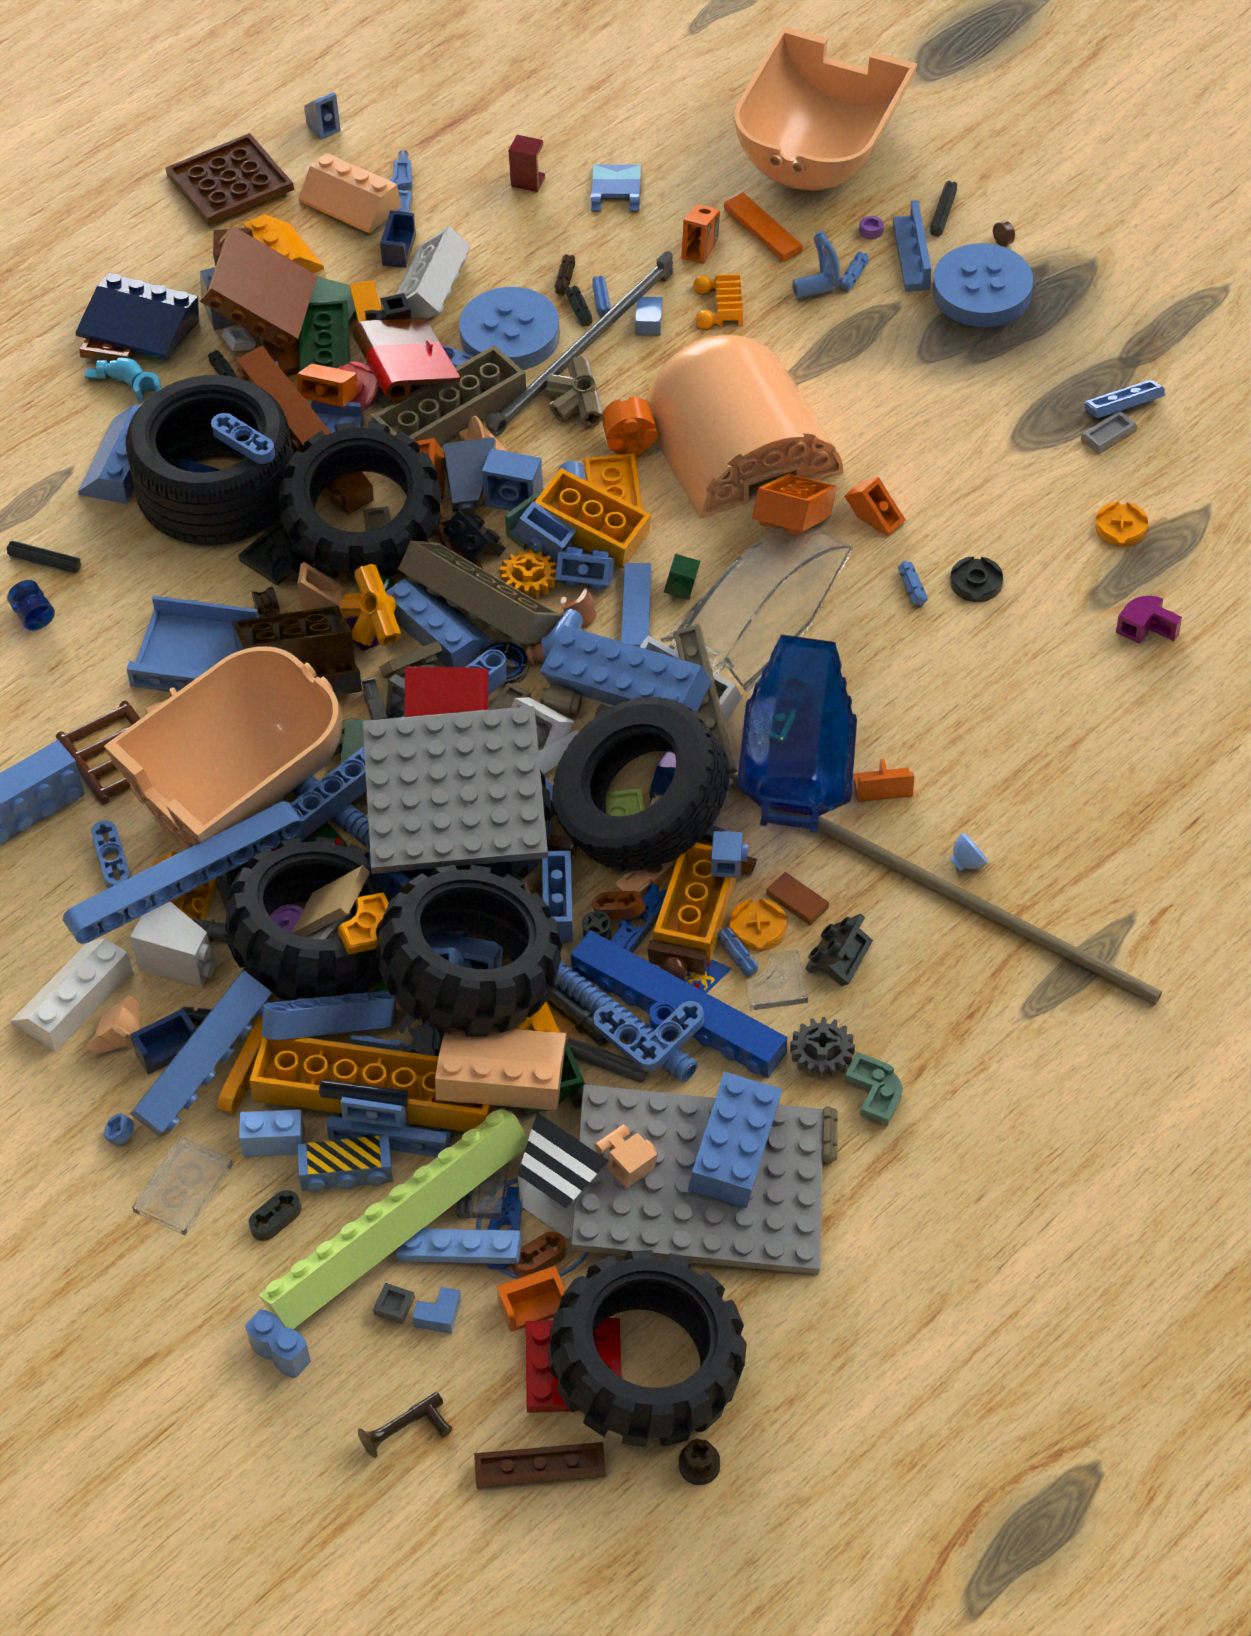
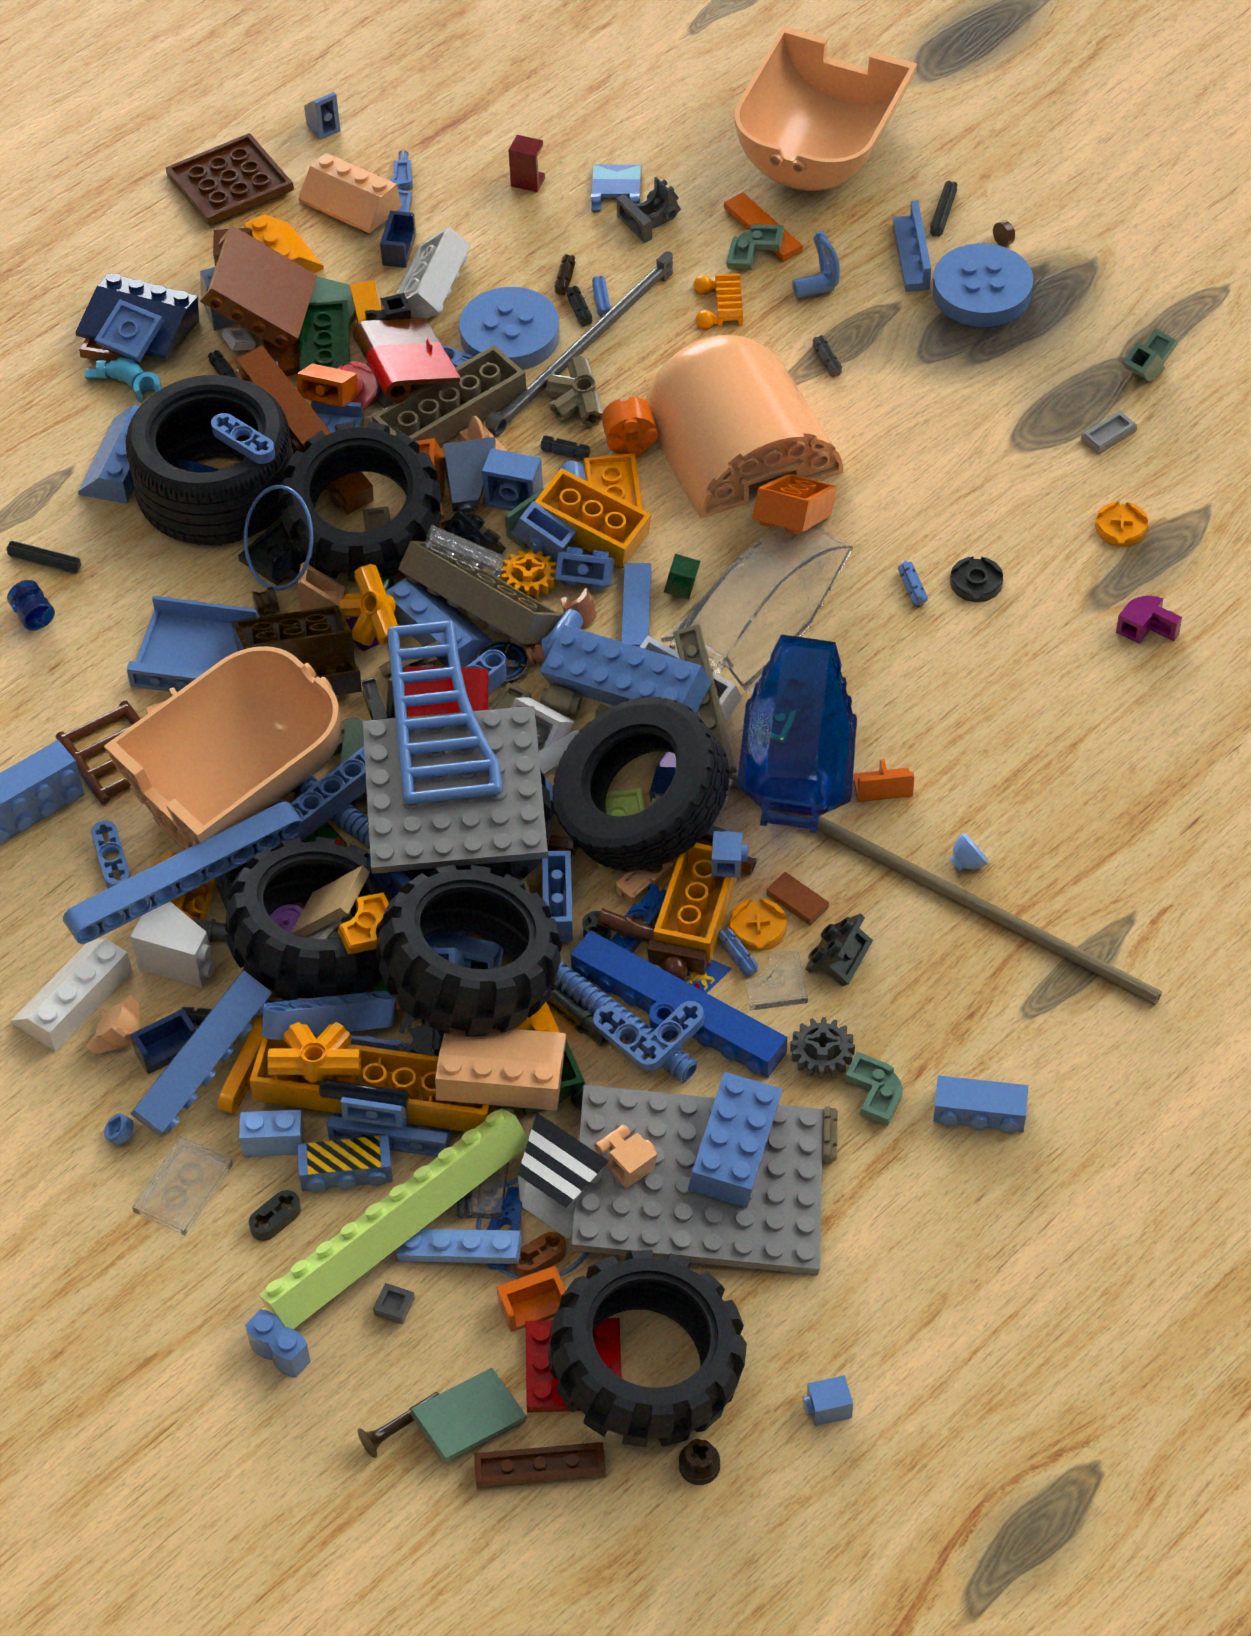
(129, 330): none -> medium blue plate
(310, 537): none -> medium blue piece
(313, 1056): none -> light orange piece
(438, 1316): medium blue piece -> none
(464, 551): none -> clear tile
(467, 717): none -> medium blue bar
(468, 1415): none -> sand green tile
(565, 447): none -> pearl dark grey axle
(606, 1060): dark grey axle -> none
(619, 904): dark orange beam -> none
(625, 926): none -> reddish brown pin
(636, 216): none -> dark grey tile
(648, 316): medium blue slope -> none
(700, 224): orange torso -> none
(759, 237): none -> sand green plate
(827, 355): none -> dark grey axle
(828, 1400): none -> medium blue brick
(853, 271): medium blue axle -> none
(871, 227): medium lavender tile -> none
(875, 505): orange slope -> none
(980, 1103): none -> medium blue brick
(1124, 398): medium blue tile -> none
(1149, 358): none -> sand green brick

